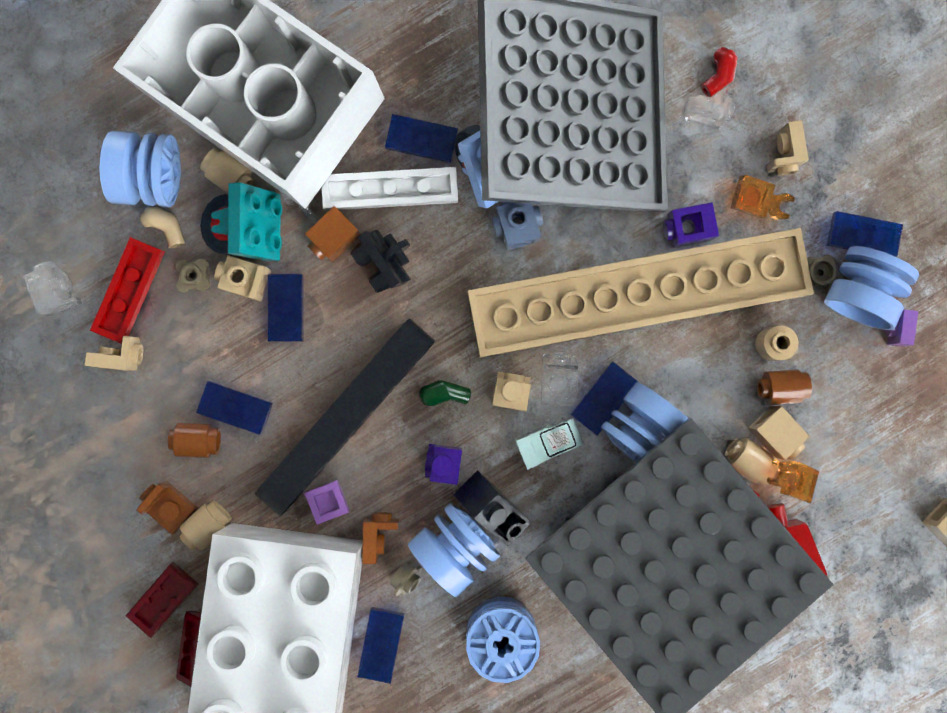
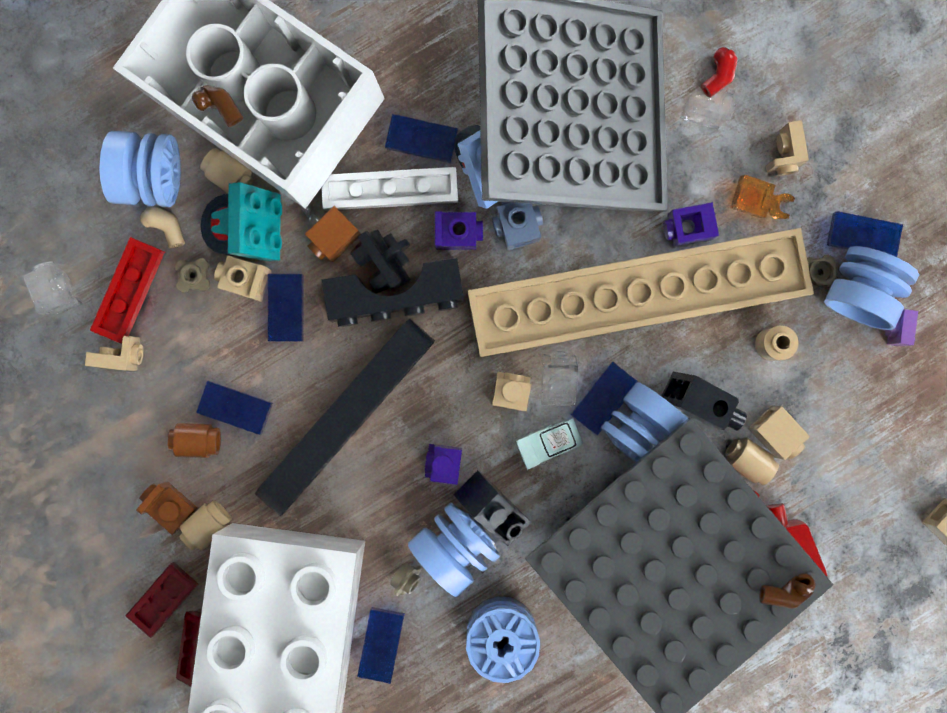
(217, 99): none -> reddish brown arm
(327, 502): medium lavender plate -> none
(349, 299): none -> black arch
(373, 541): dark orange bracket -> none
(443, 391): dark green arm -> none
(445, 237): none -> dark purple brick
(704, 401): none -> black torso
(784, 387): dark orange brick -> none
(791, 594): none -> reddish brown arm
(795, 480): clear orange plate -> none

